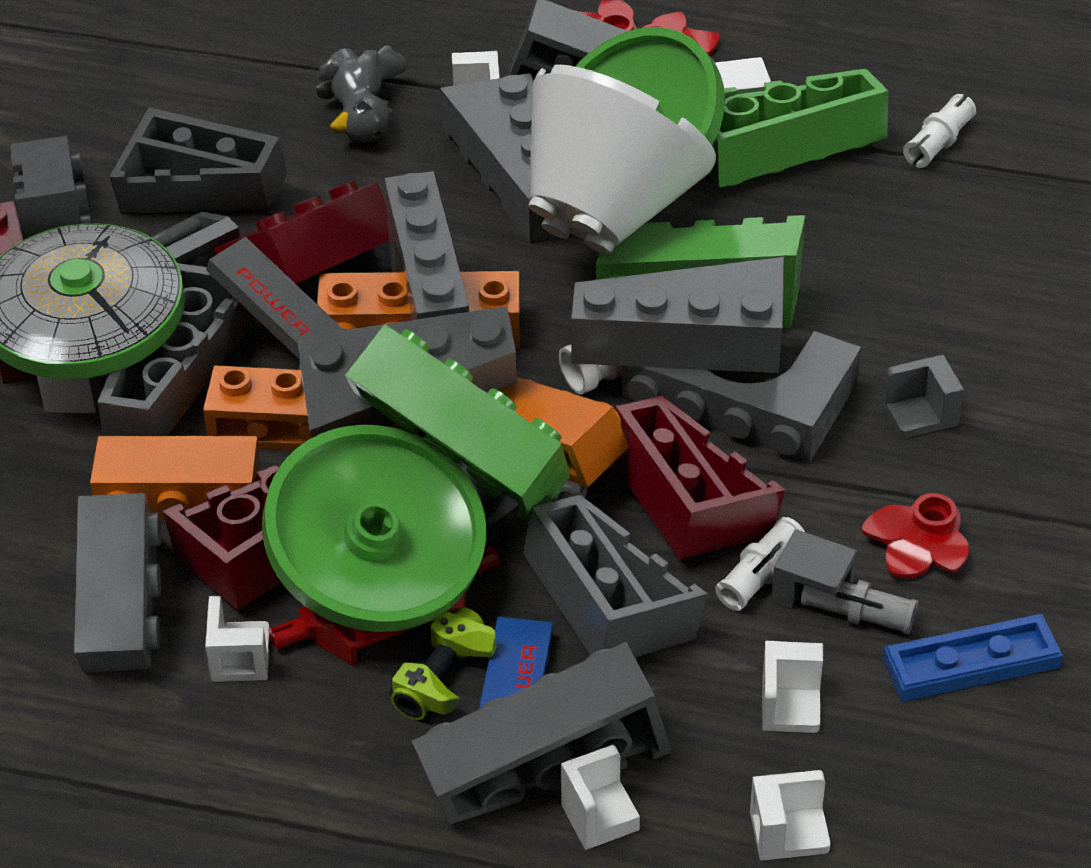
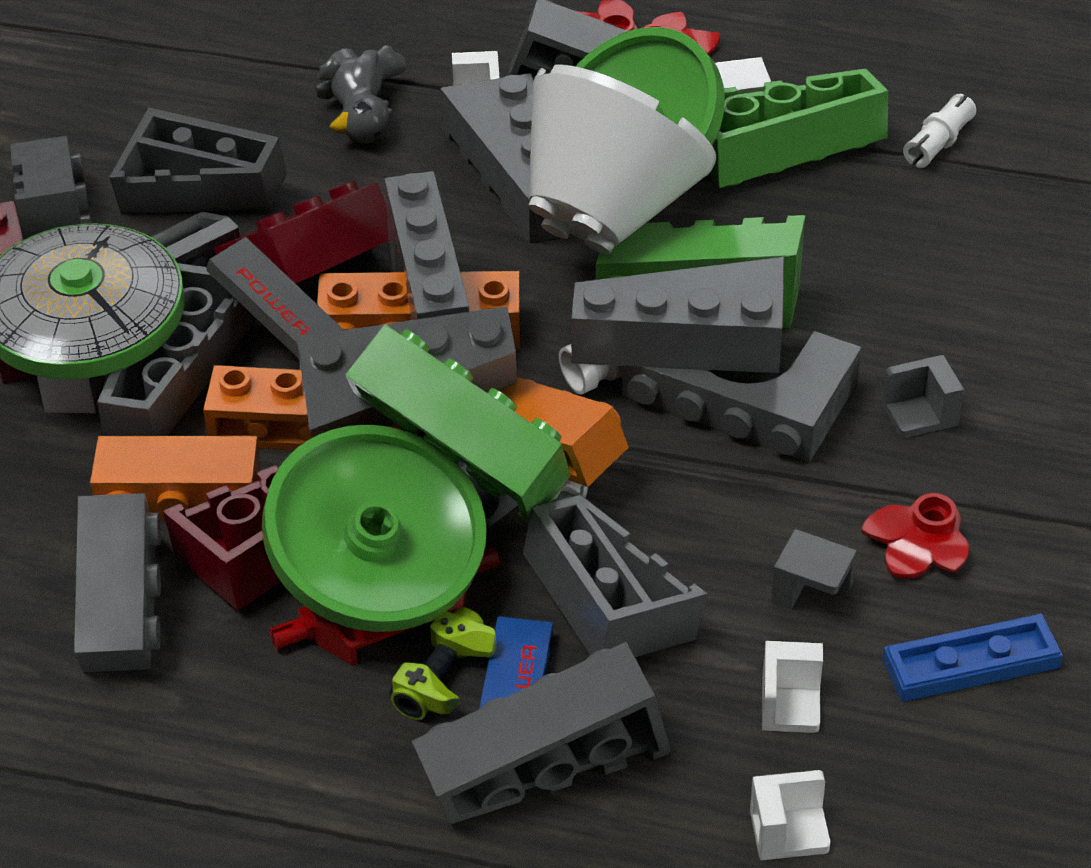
(235, 648): white panel -> none
(597, 798): white panel -> none
(689, 484): dark red wedge -> none
(741, 581): white pin -> none
(896, 612): light grey pin -> none

